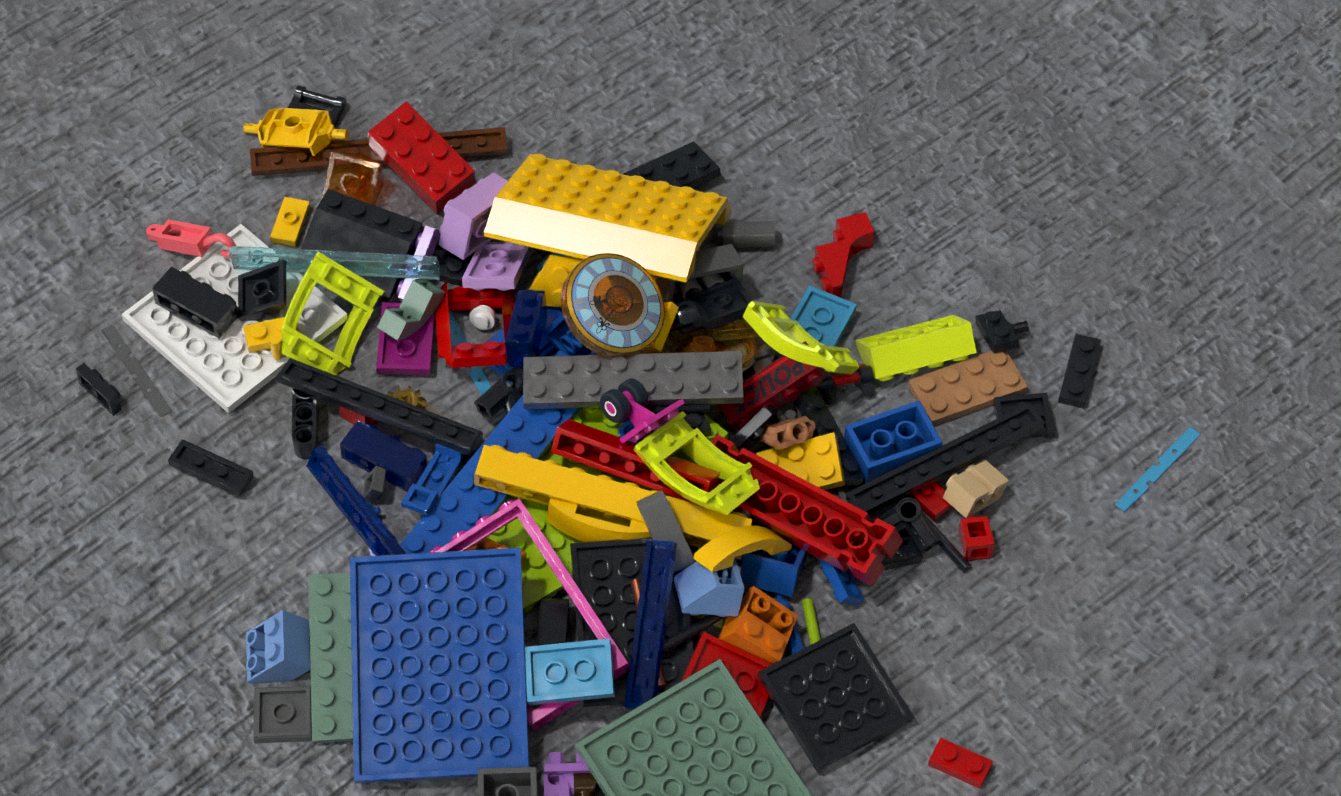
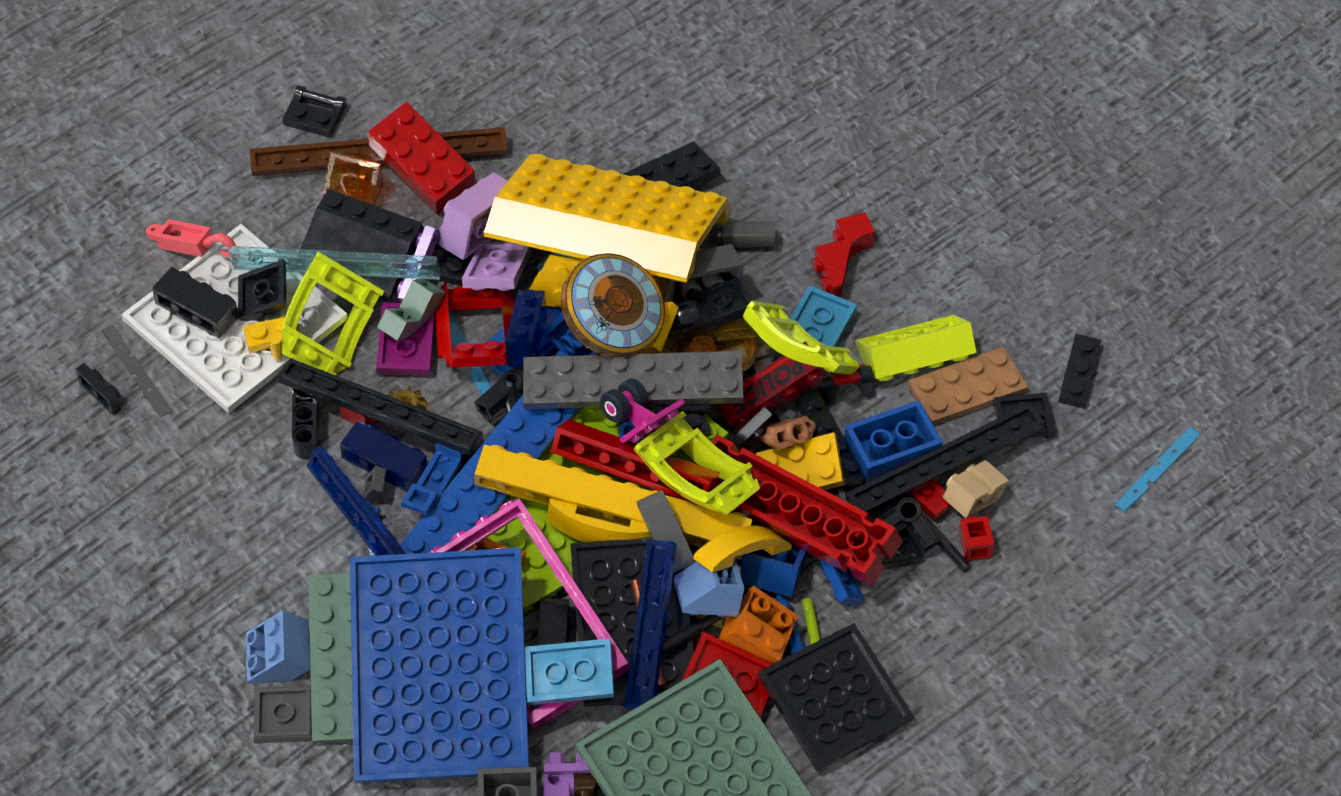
(210, 468): black plate -> none
(290, 221): yellow plate -> none
(313, 129): yellow plate -> none
(482, 317): white plate -> none
(960, 763): red plate -> none
(999, 332): black plate -> none

